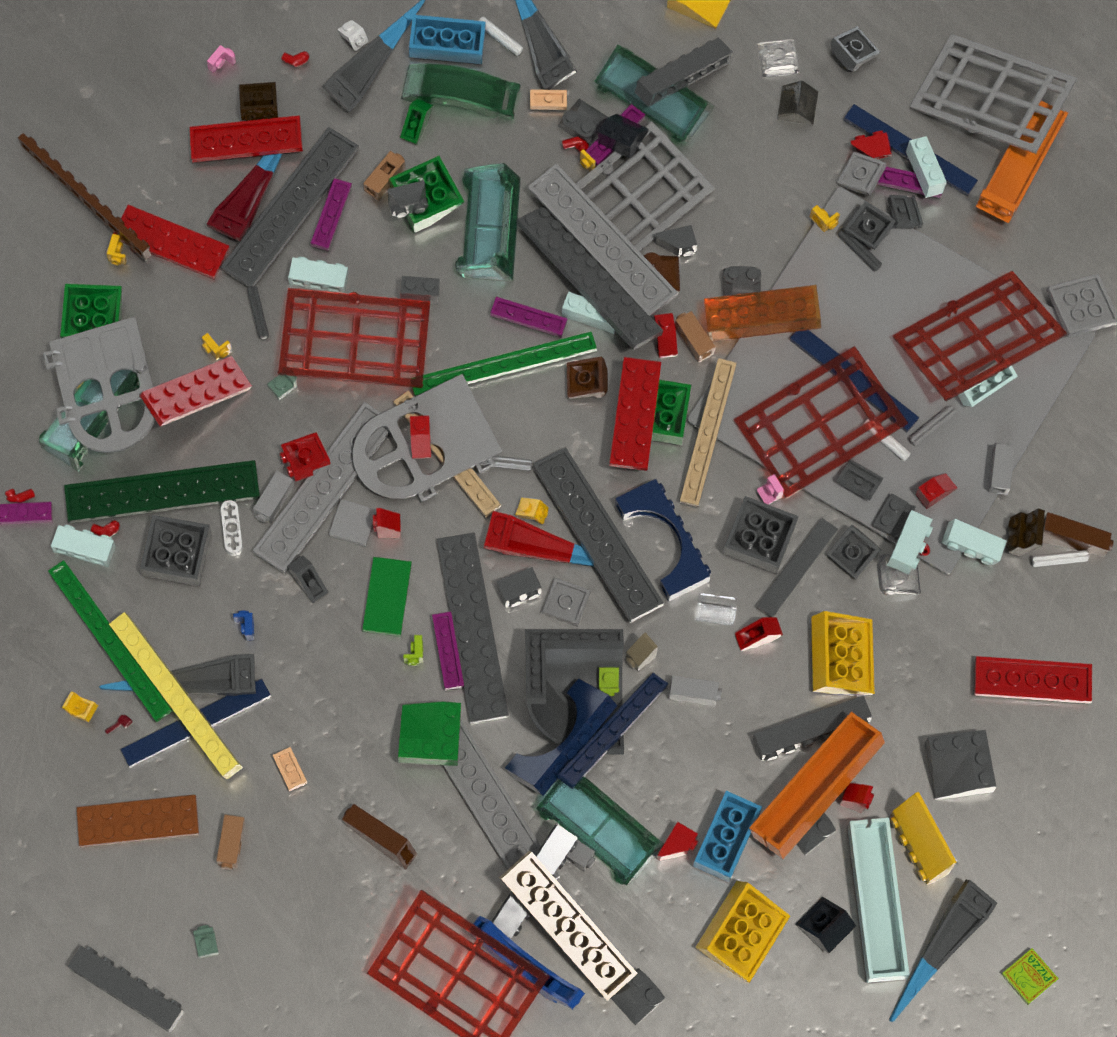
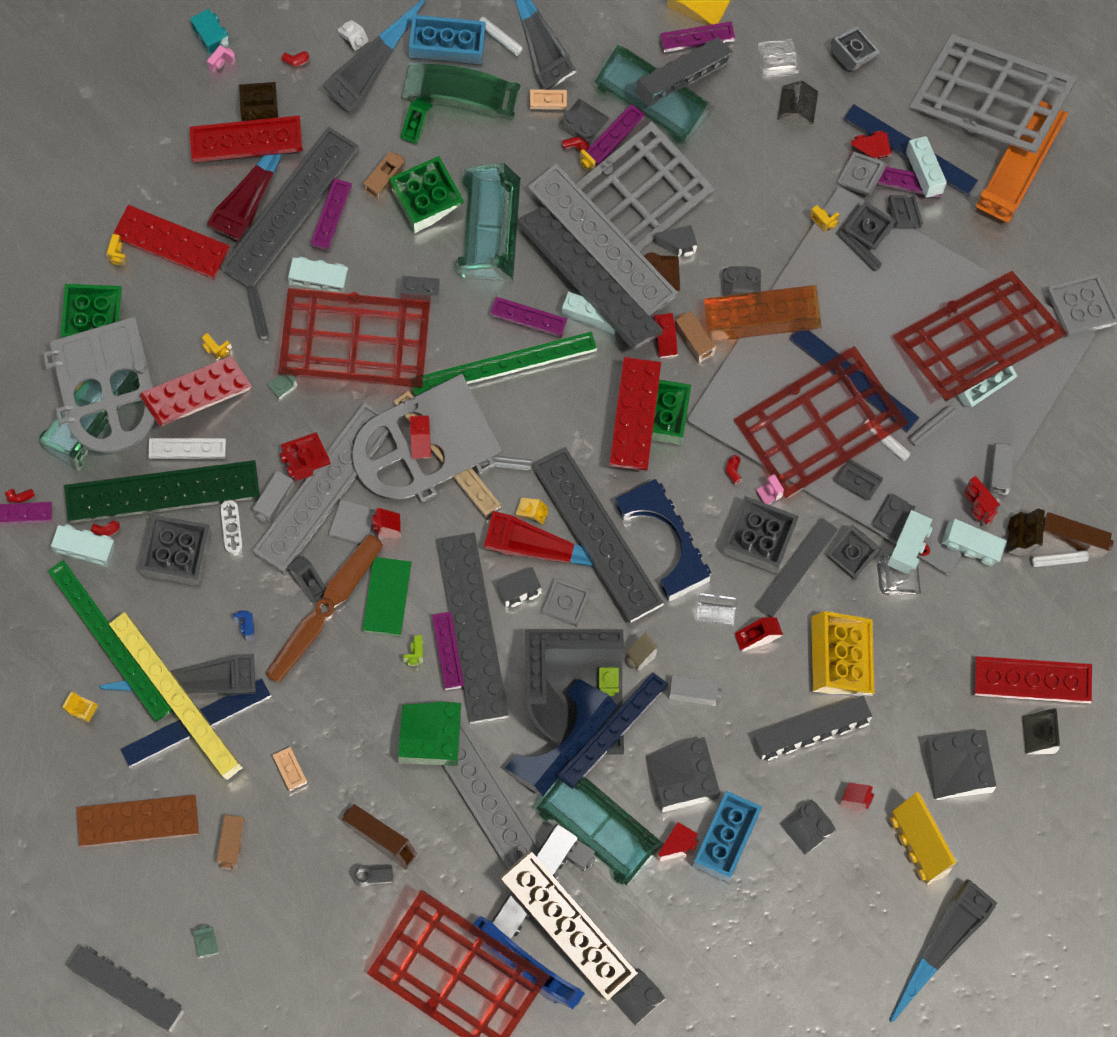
(88, 200): reddish brown plate -> none
(123, 720): dark red hand -> none
(187, 448): none -> white plate
(209, 30): none -> teal brick
(336, 592): none -> dark orange piece
(376, 875): none -> dark grey piece
(407, 199): dark grey slope -> none
(587, 378): reddish brown slope -> none
(621, 135): black slope -> none
(683, 775): none -> dark grey slope
(696, 36): none -> magenta plate
(708, 432): tan plate -> none
(732, 467): none -> red arm
(743, 930): yellow slope -> none
(817, 785): orange piece -> none
(826, 924): black slope -> none
(878, 900): light aqua piece -> none
(935, 490): red slope -> none
(984, 505): none -> red plate
(1030, 976): lime tile -> none
(1041, 732): none -> clear smoke slope

